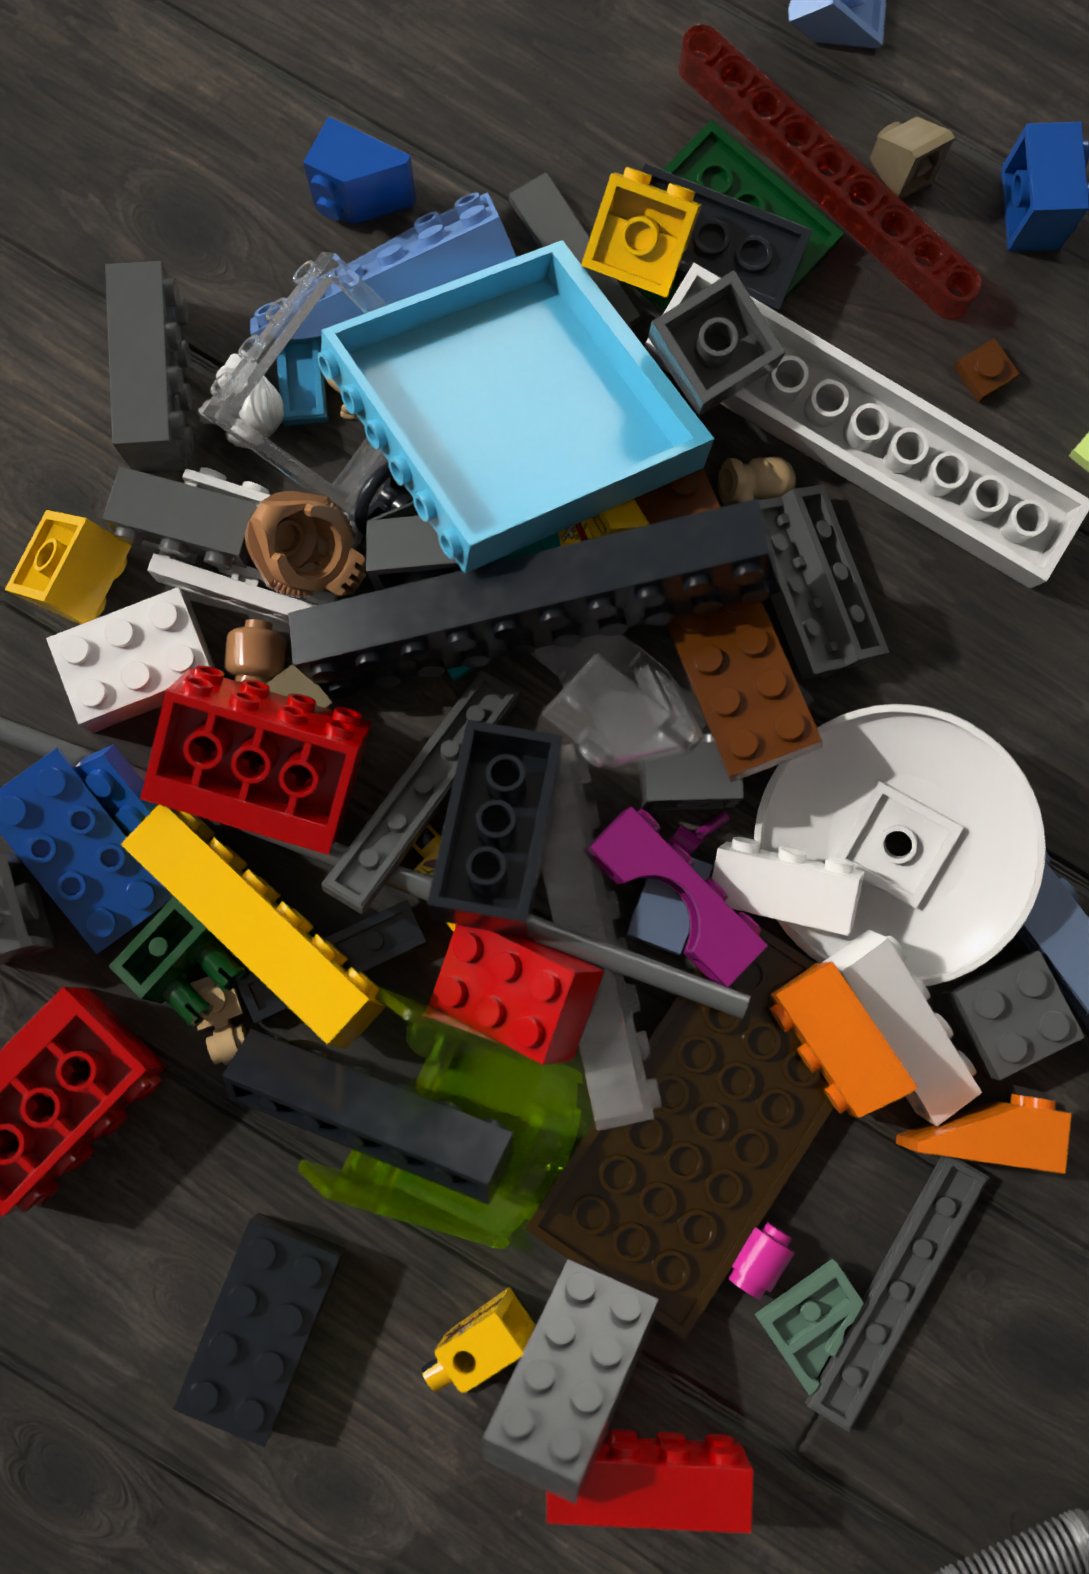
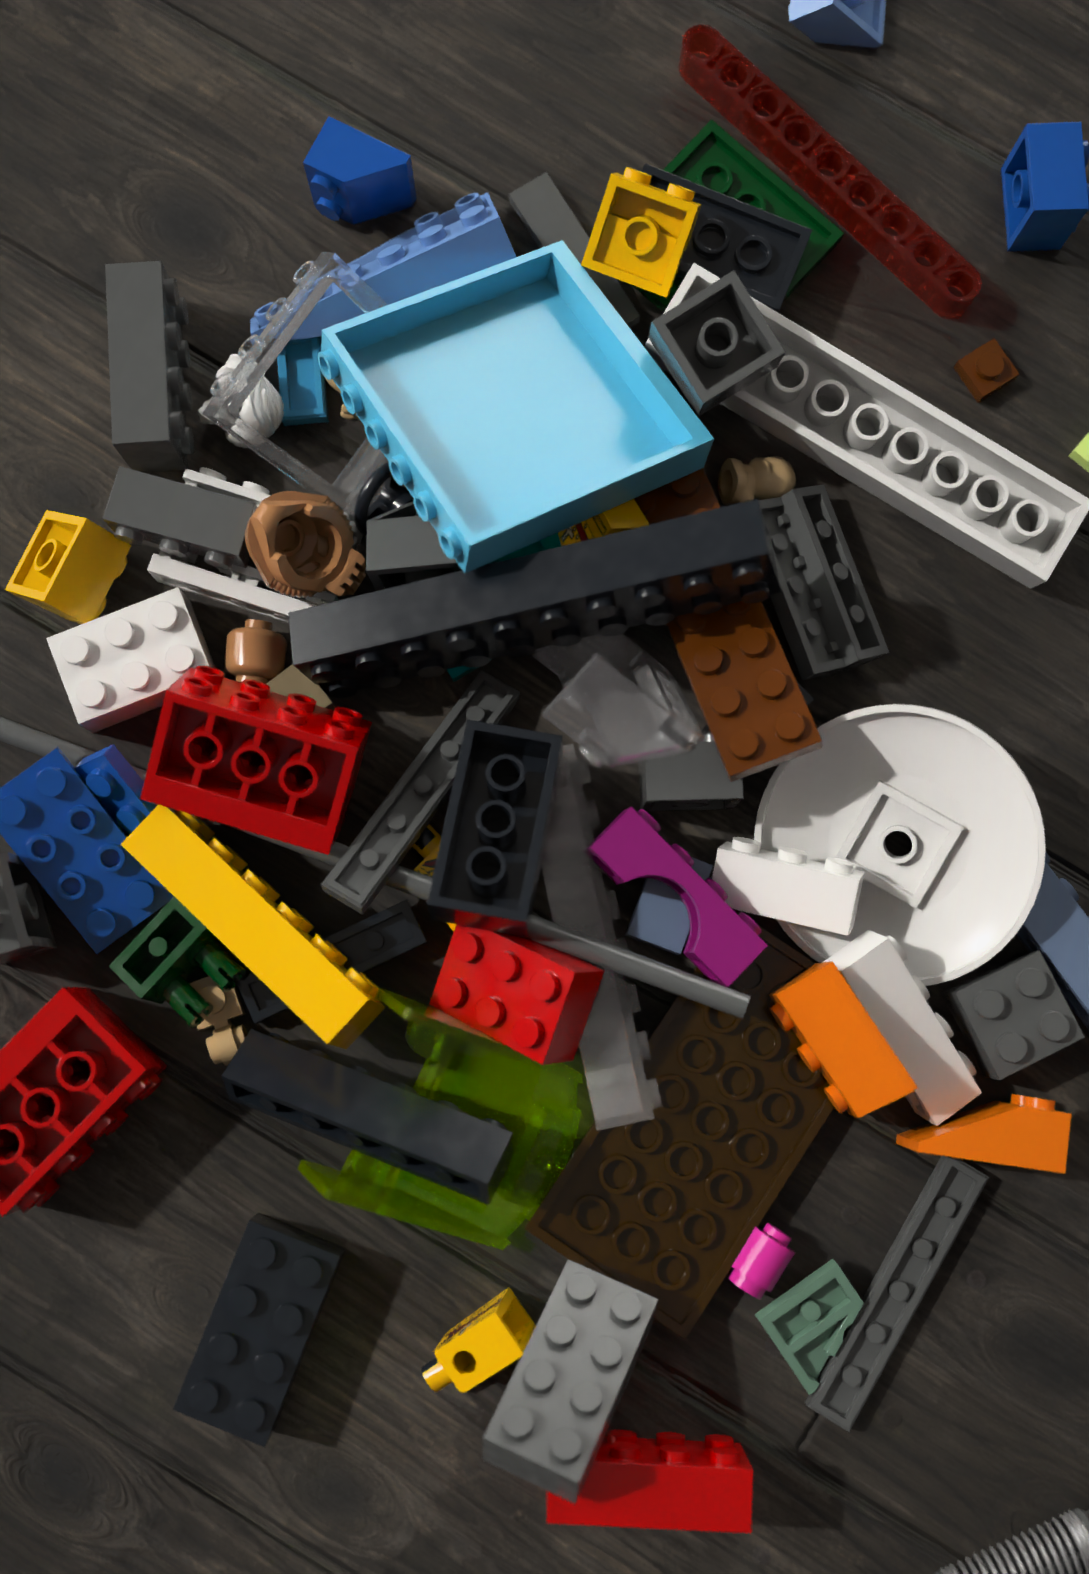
(691, 841): magenta hand -> none
(910, 154): dark tan slope -> none

